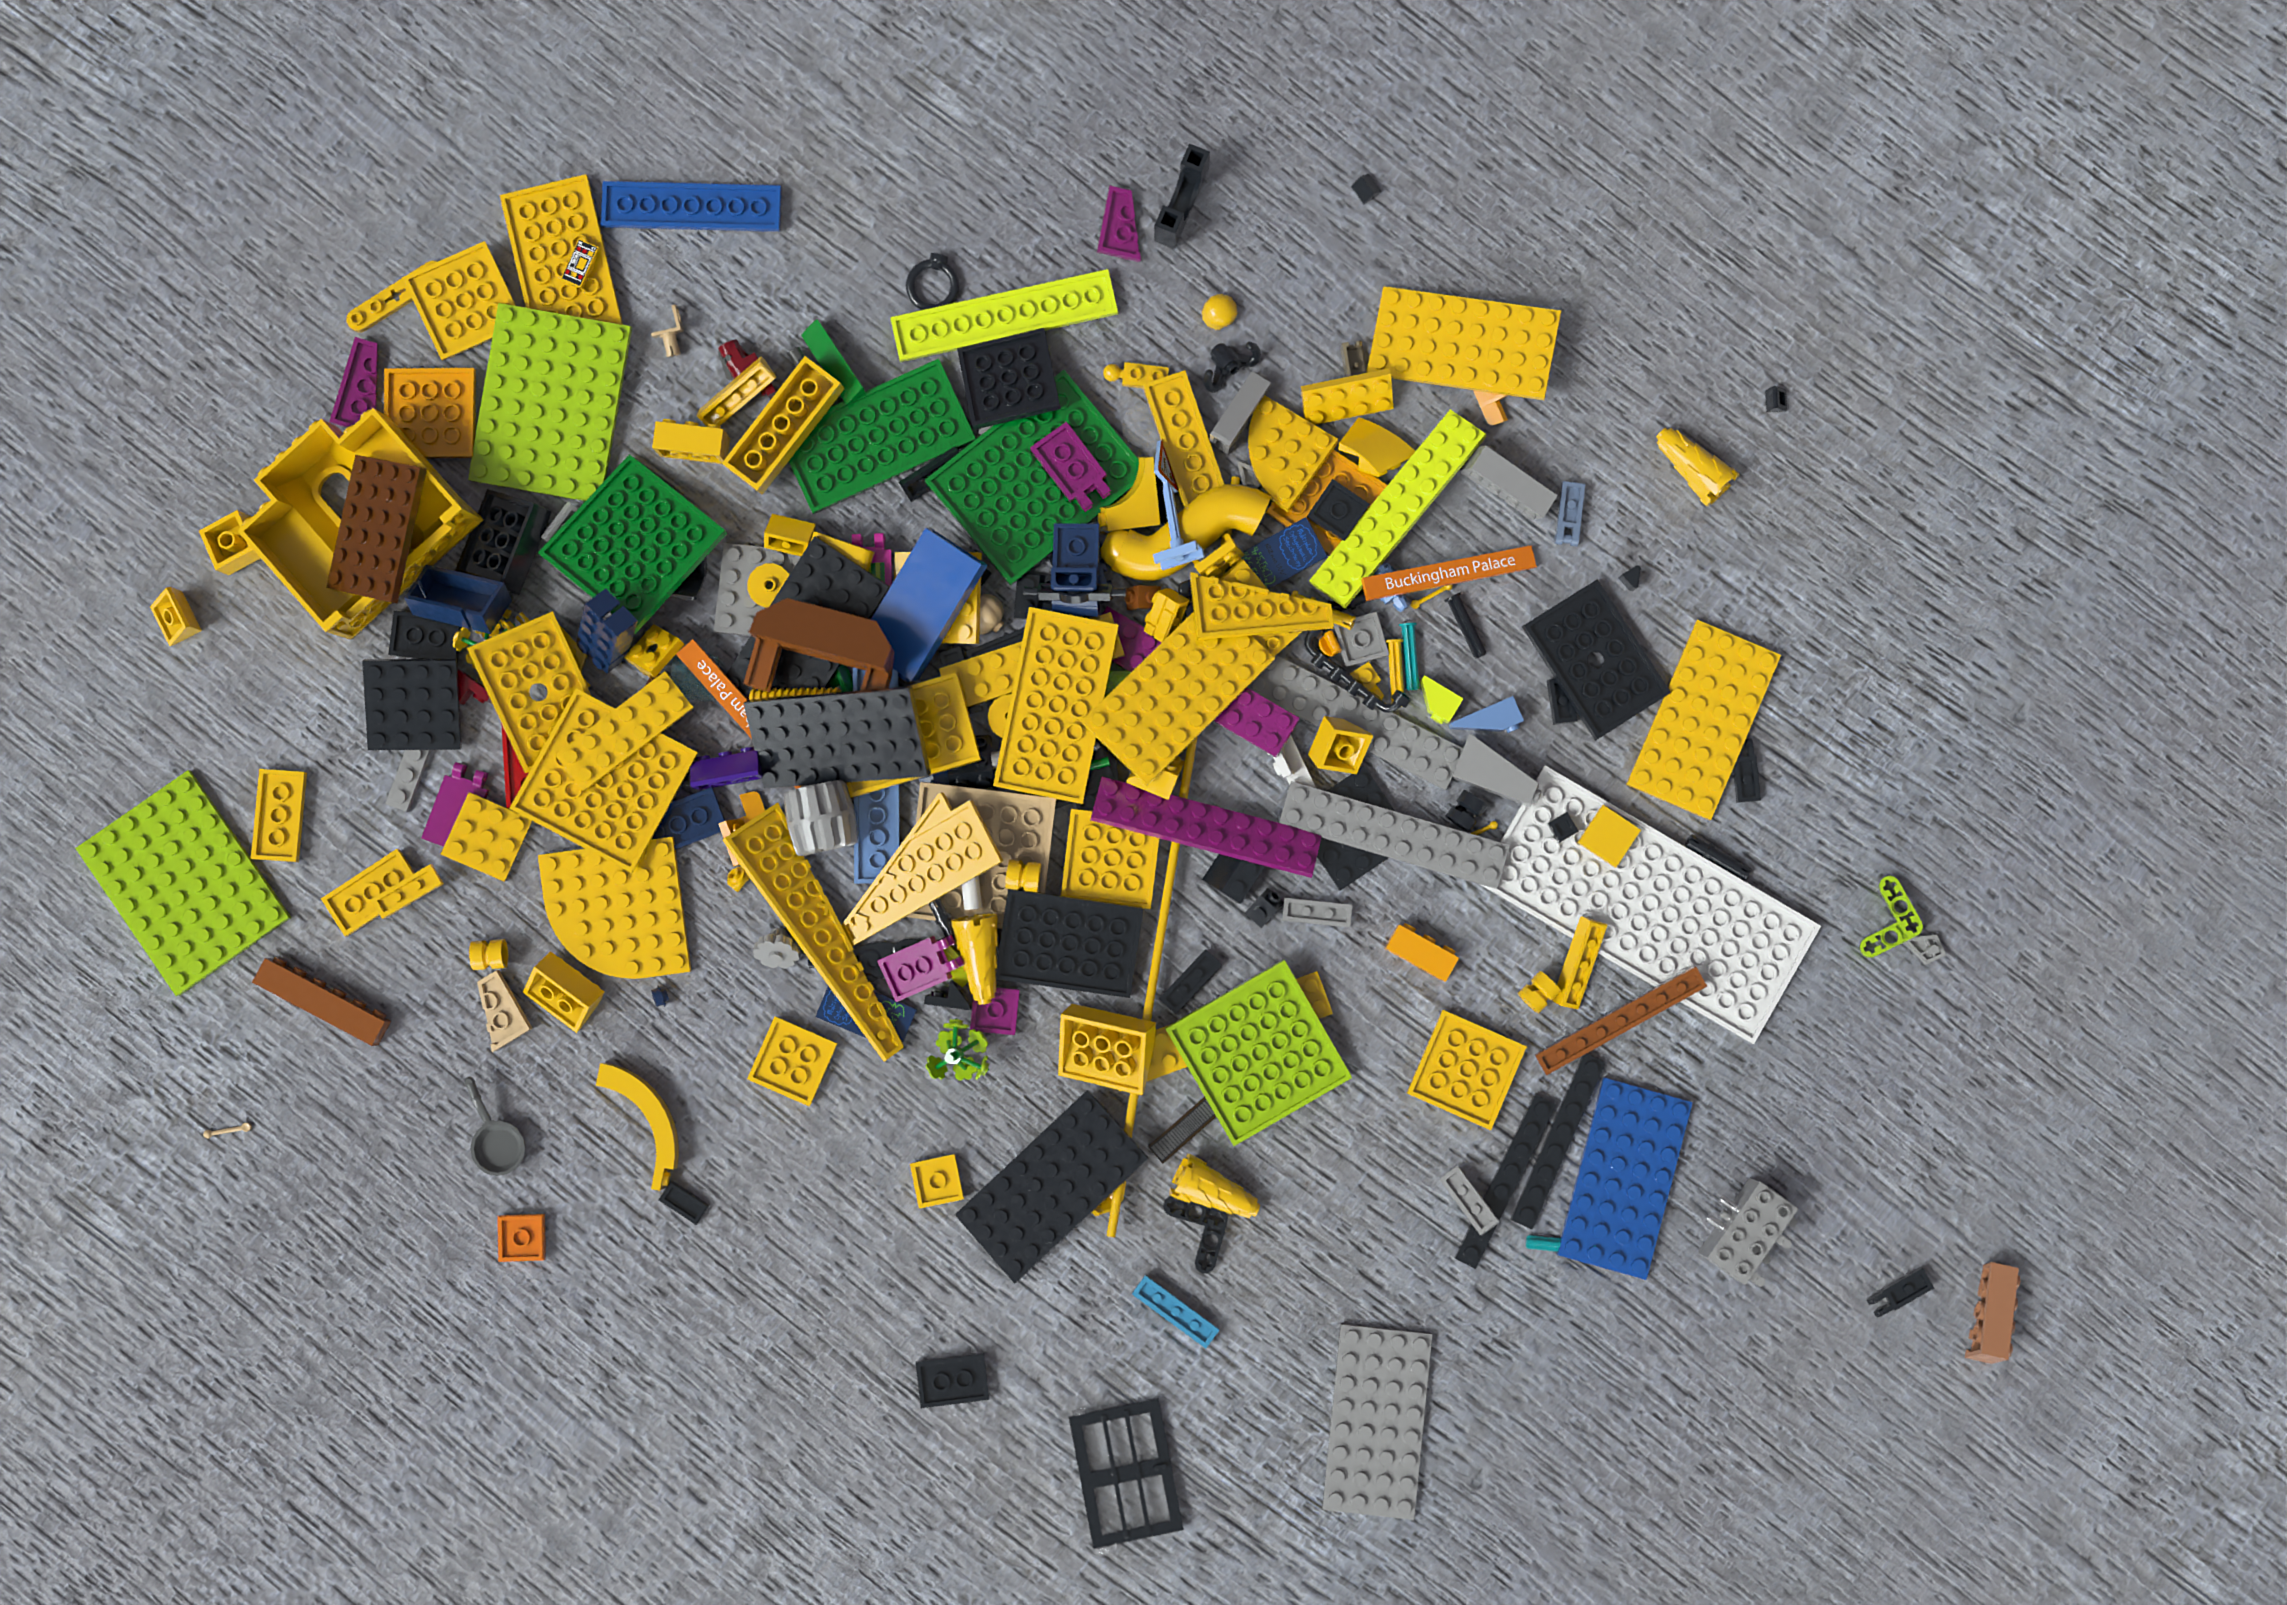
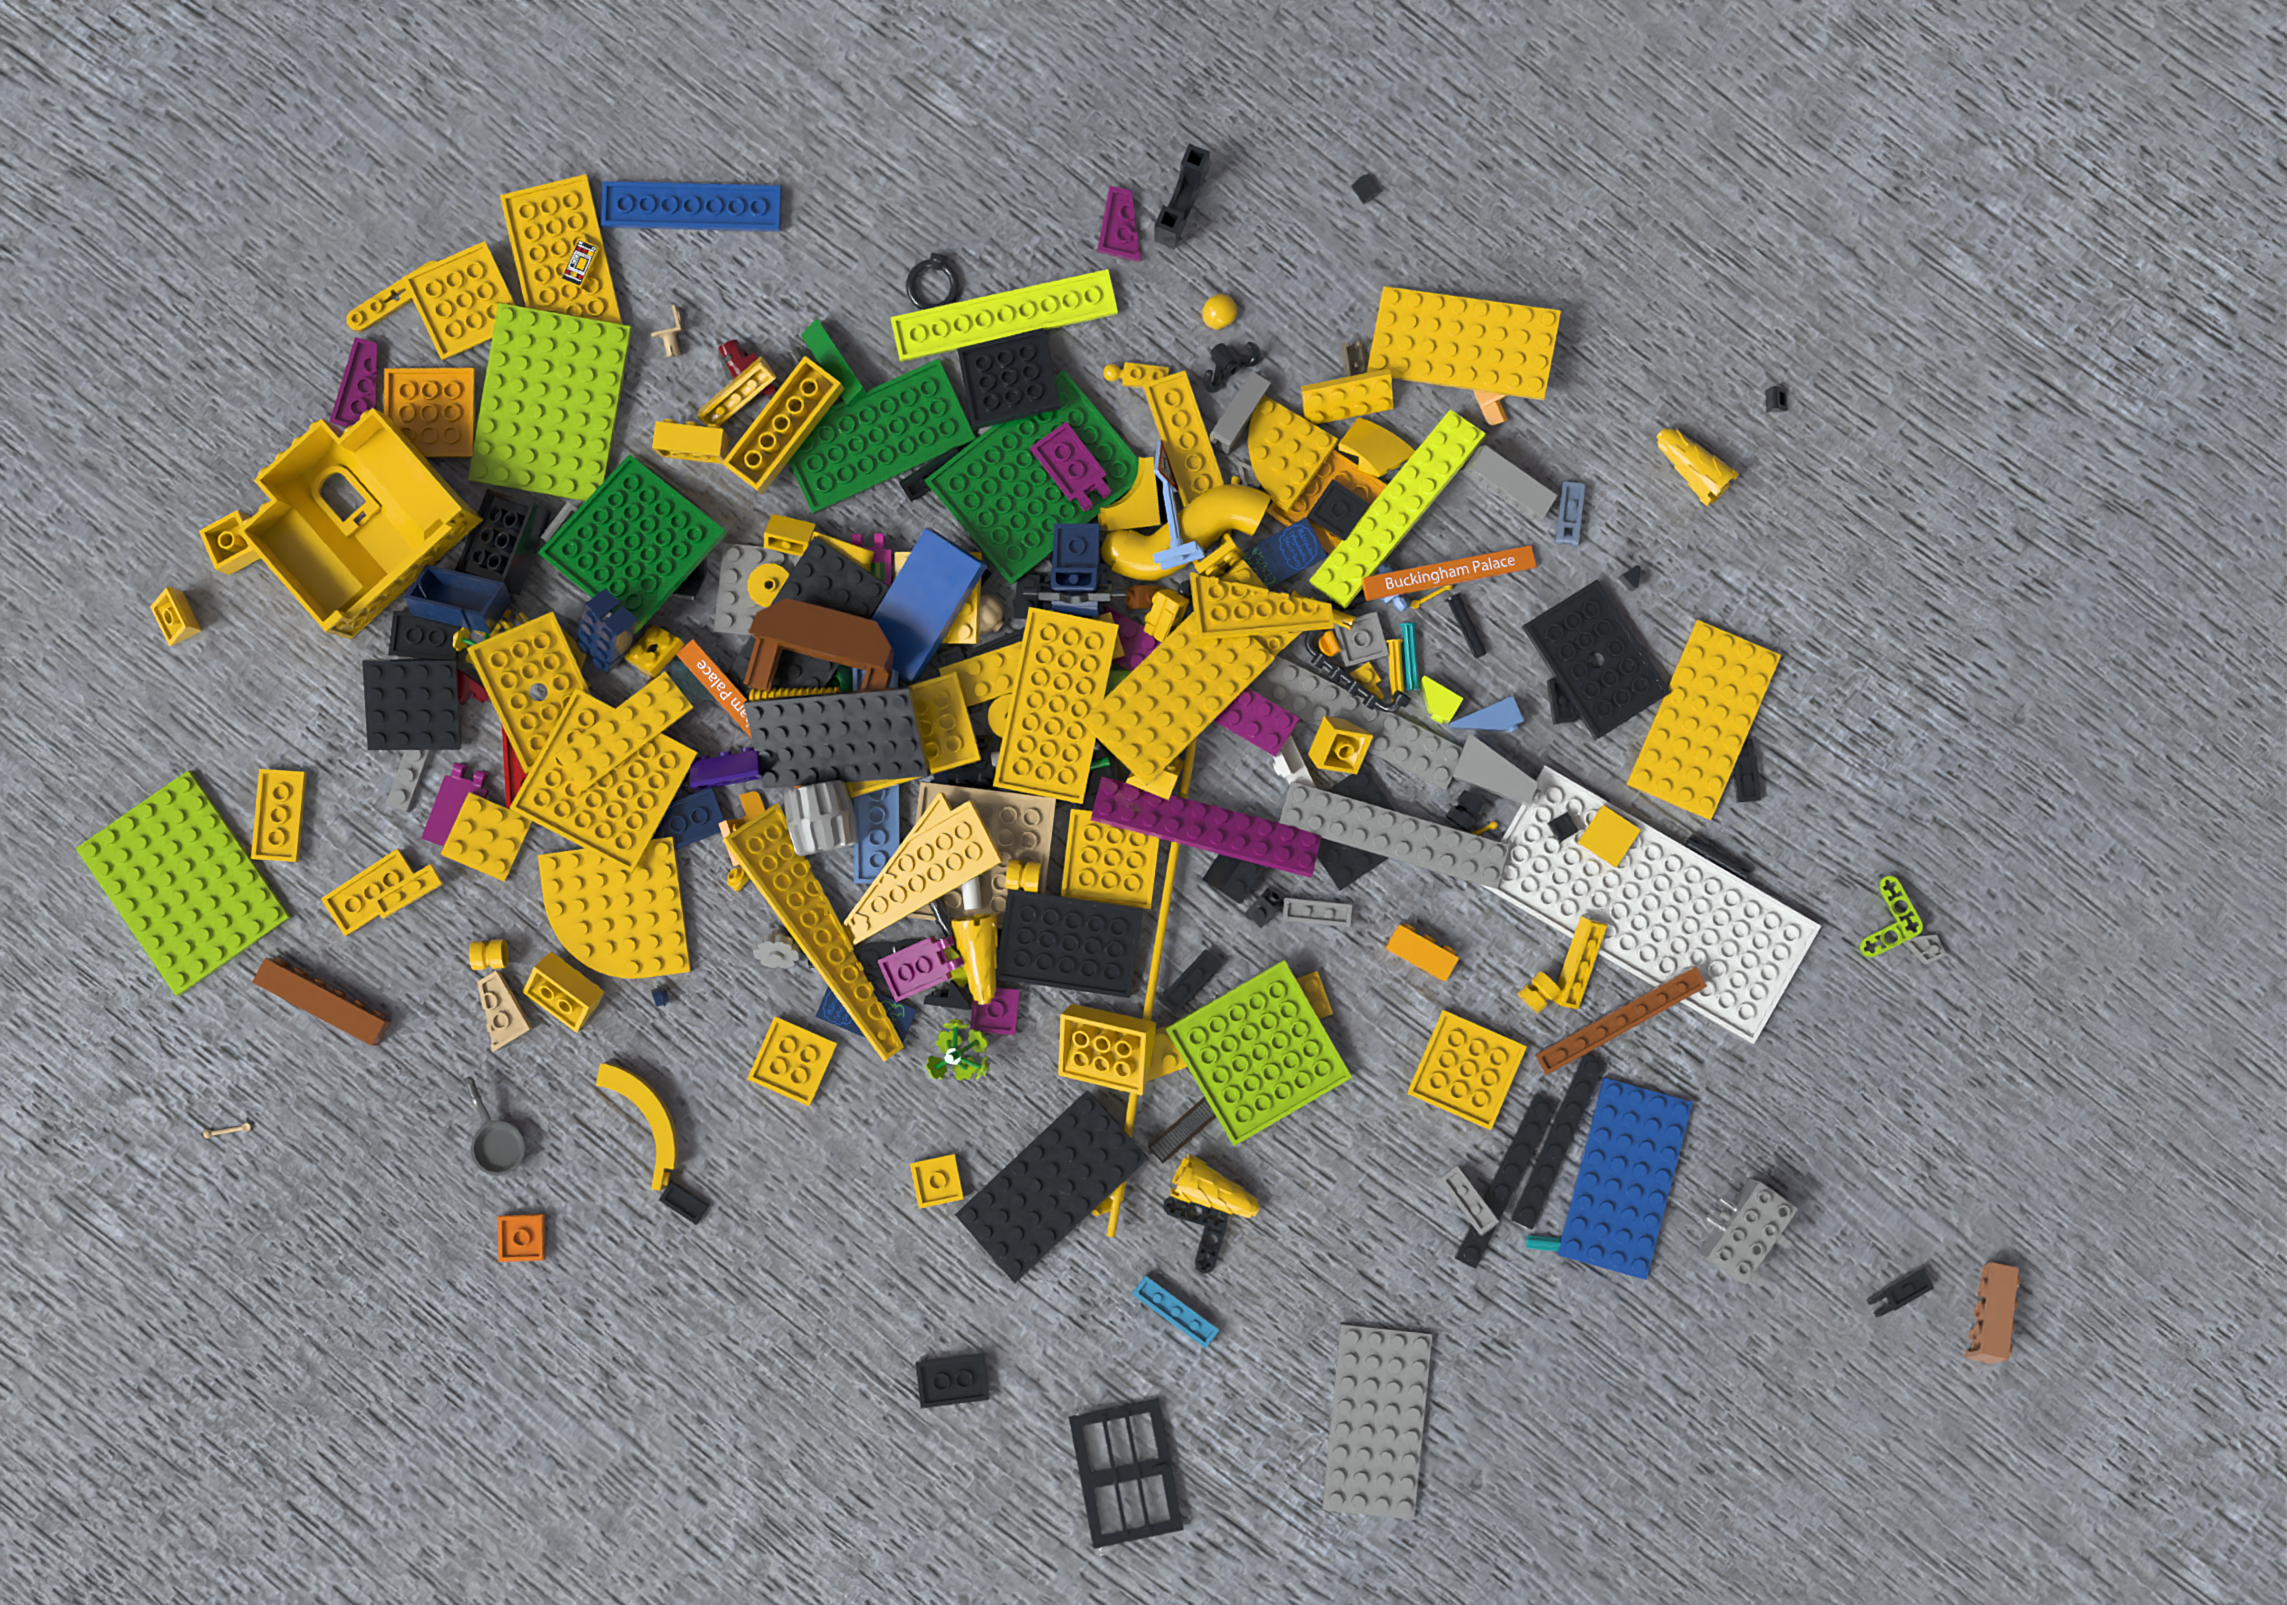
(376, 528): reddish brown plate -> none

